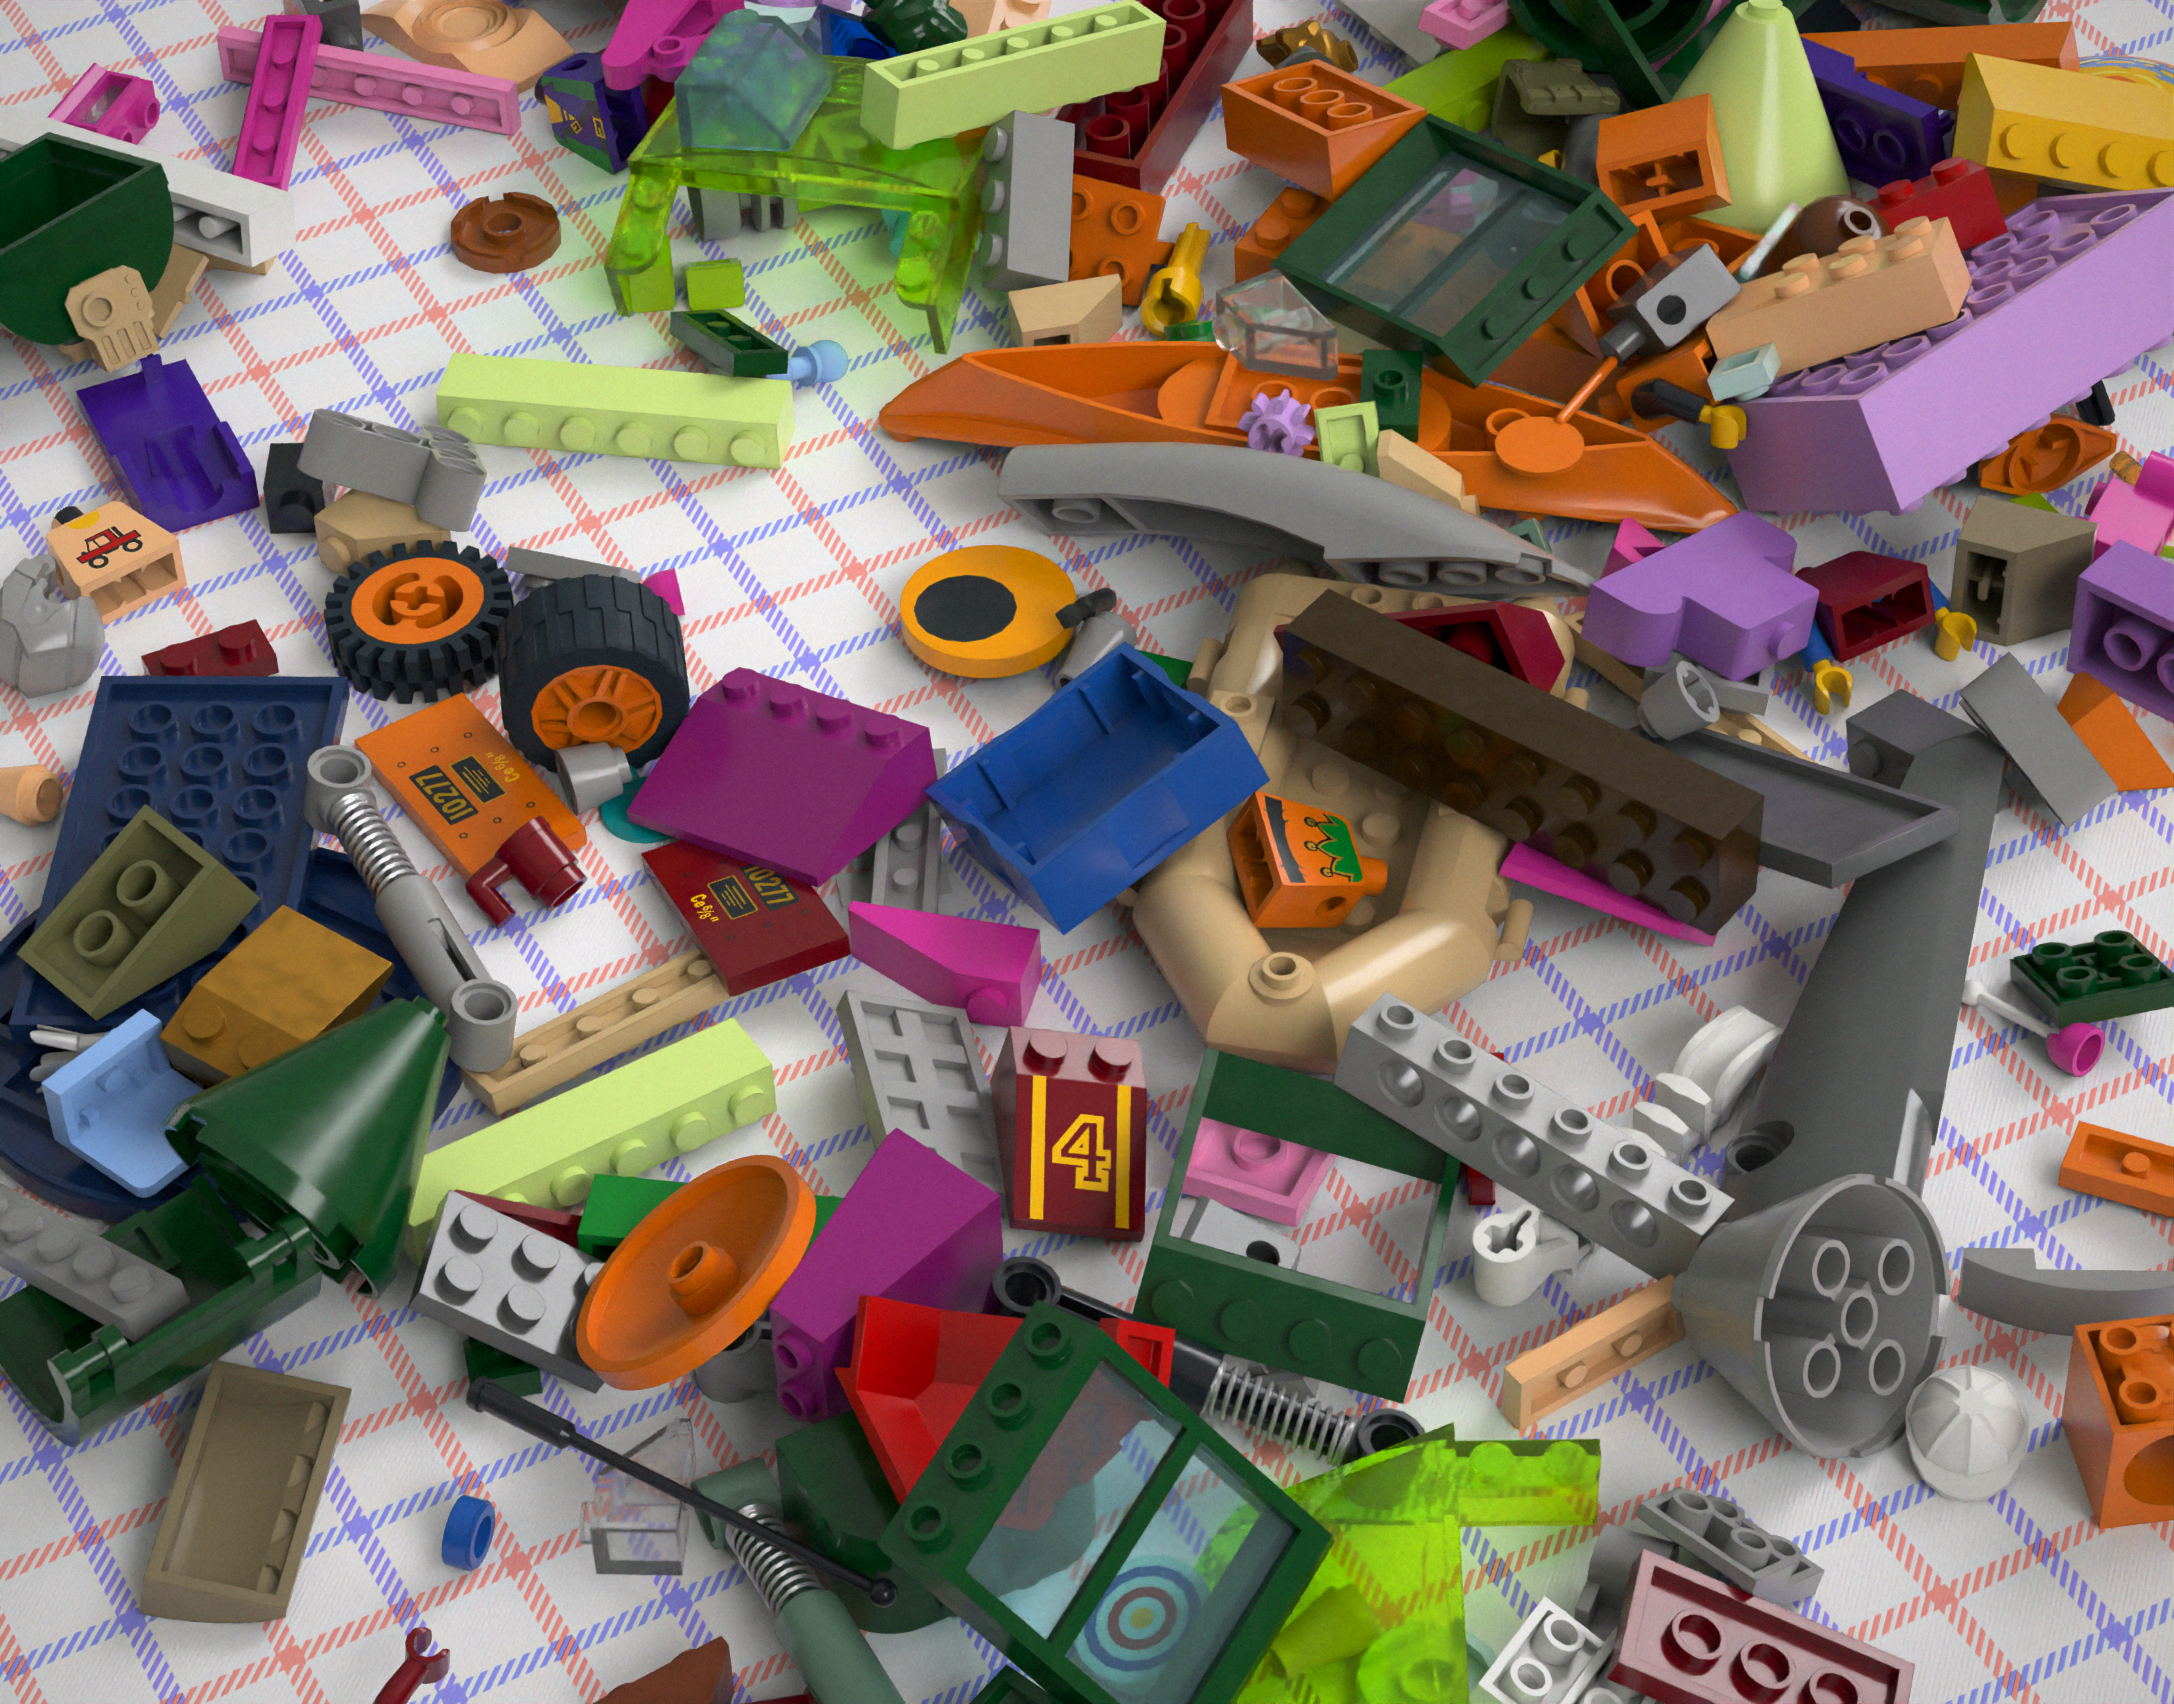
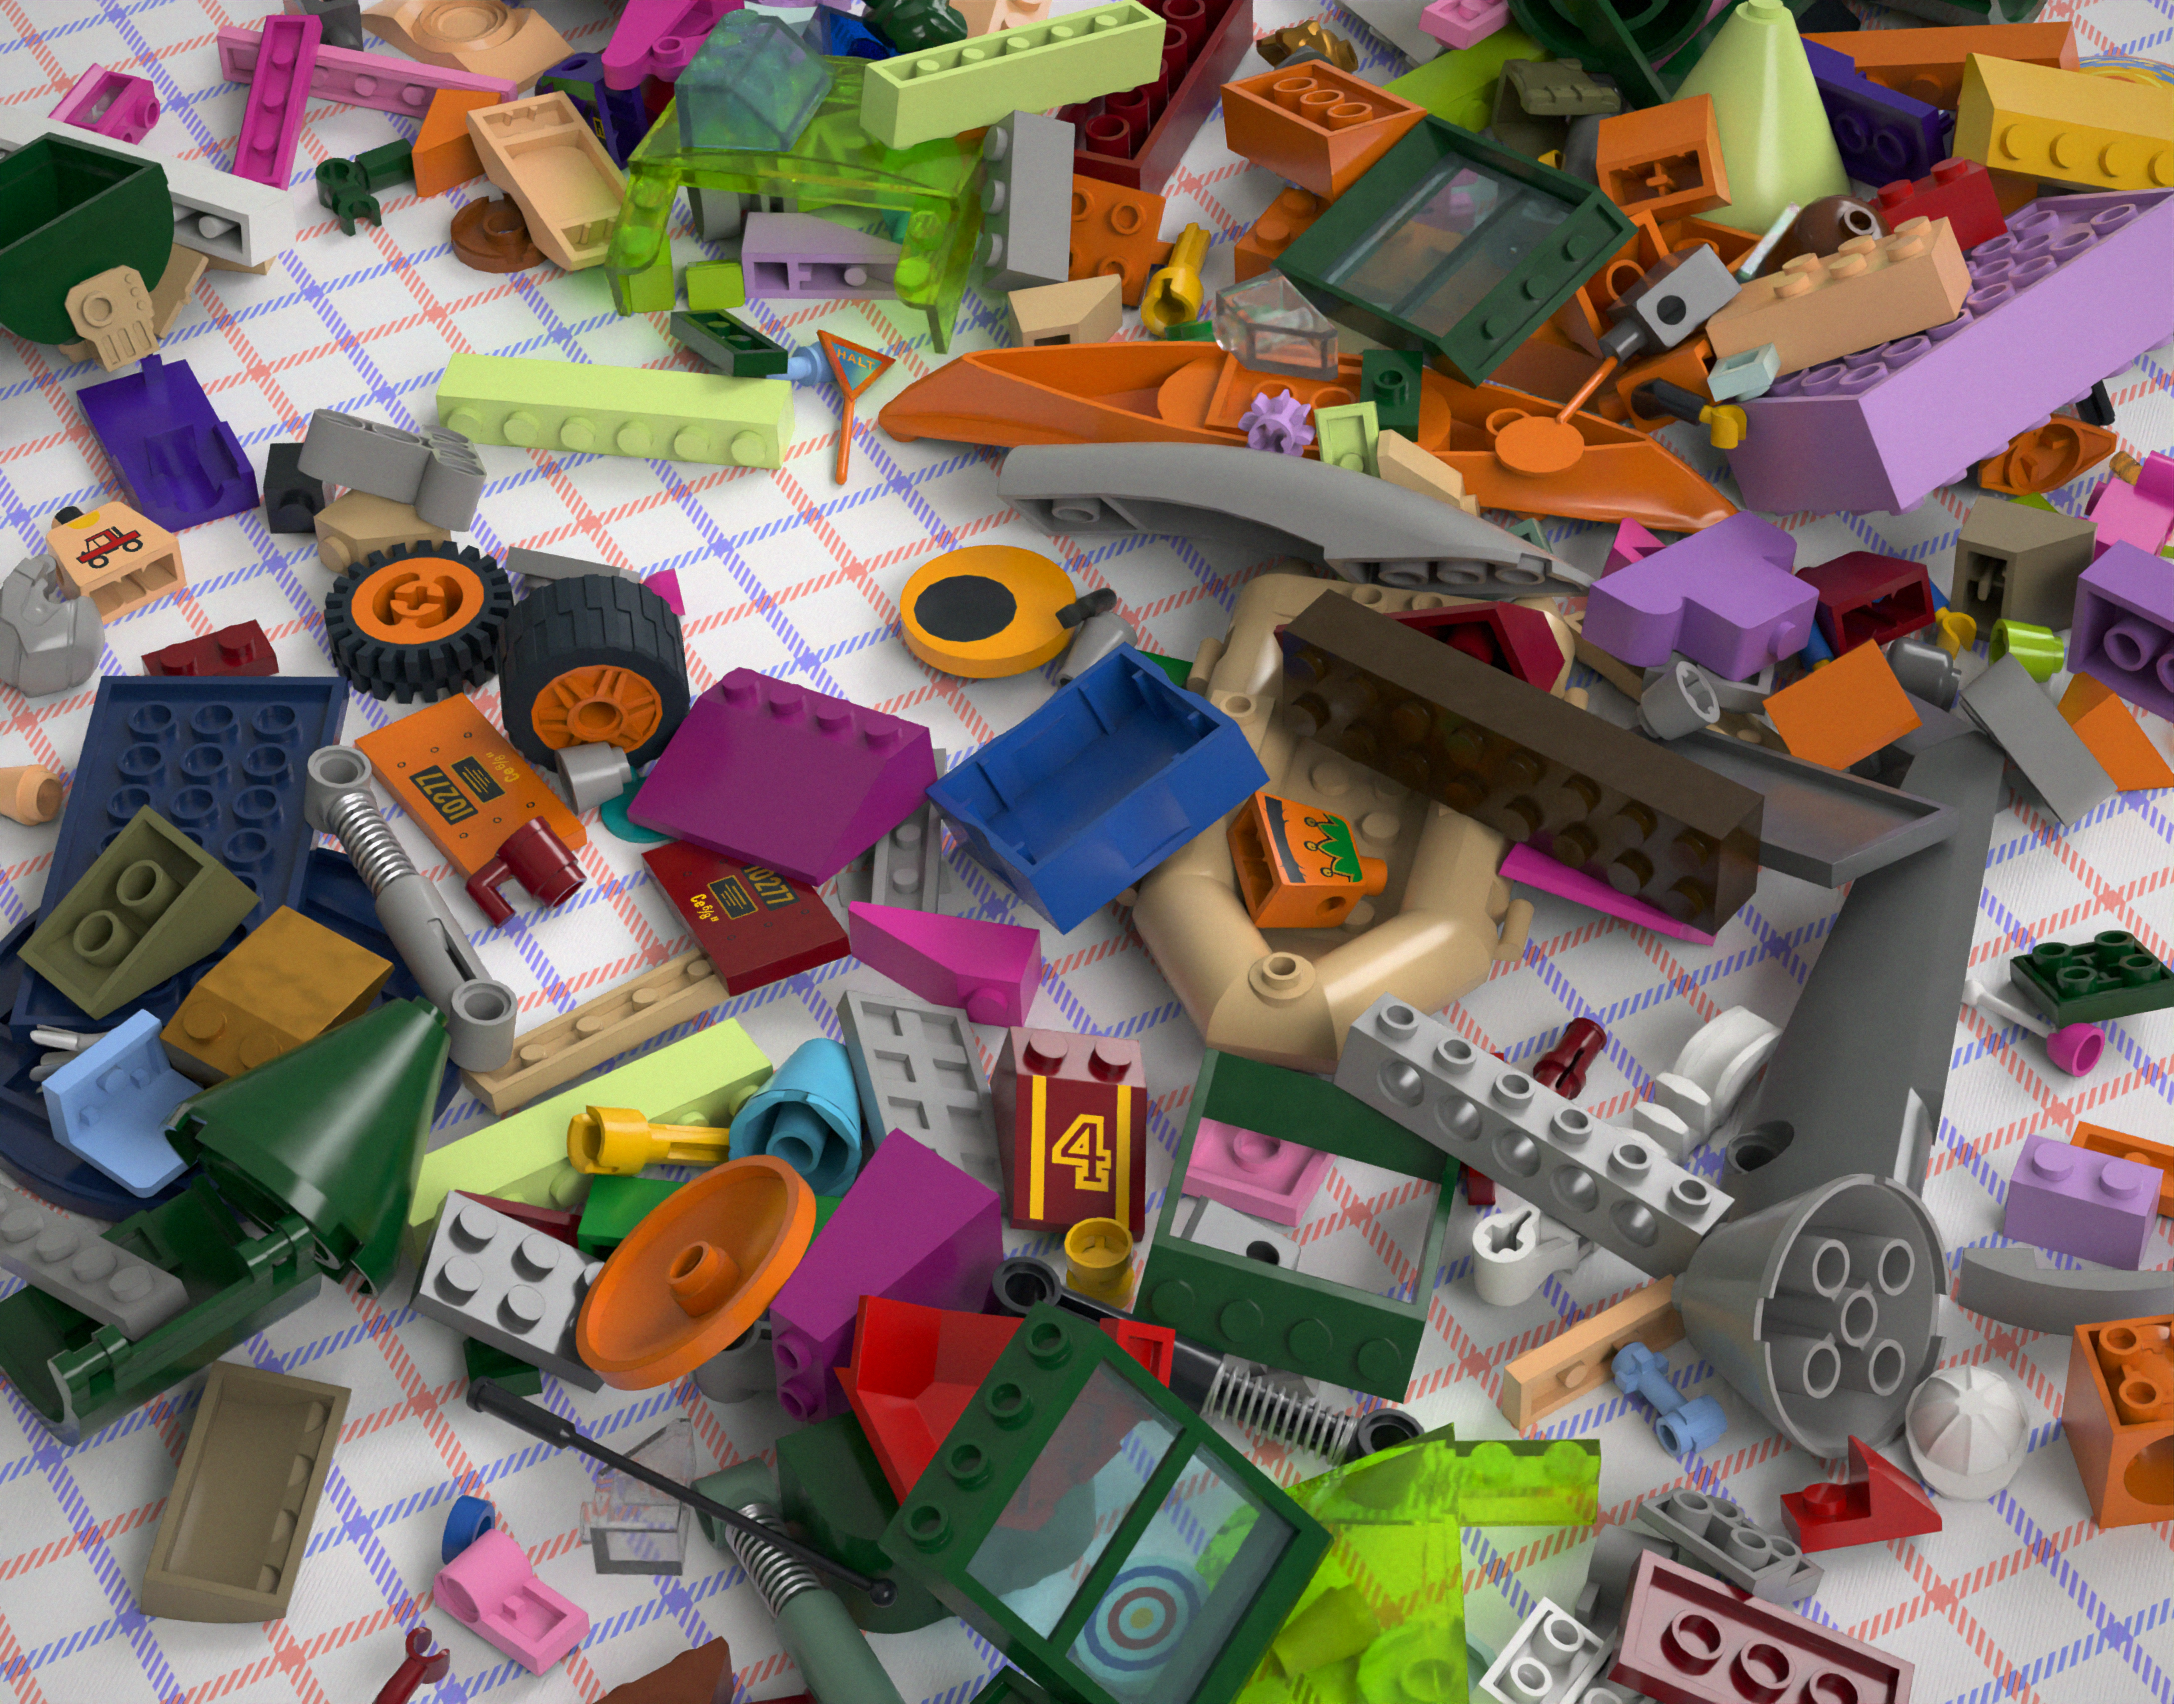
(344, 183): none -> dark green bar
(444, 147): none -> orange slope
(501, 1600): none -> bright pink plate
(554, 173): none -> light nougat slope
(623, 1141): none -> yellow piece
(807, 1118): none -> medium azure cone
(815, 259): none -> lavender slope
(855, 371): none -> piece
(1100, 1260): none -> yellow wheel
(1566, 1065): none -> dark red pin
(1684, 1424): none -> light blue bar
(1843, 709): none -> orange slope
(1873, 1508): none -> red slope
(1924, 671): none -> dark grey head
(2030, 644): none -> lime hat
(2082, 1203): none -> lavender brick

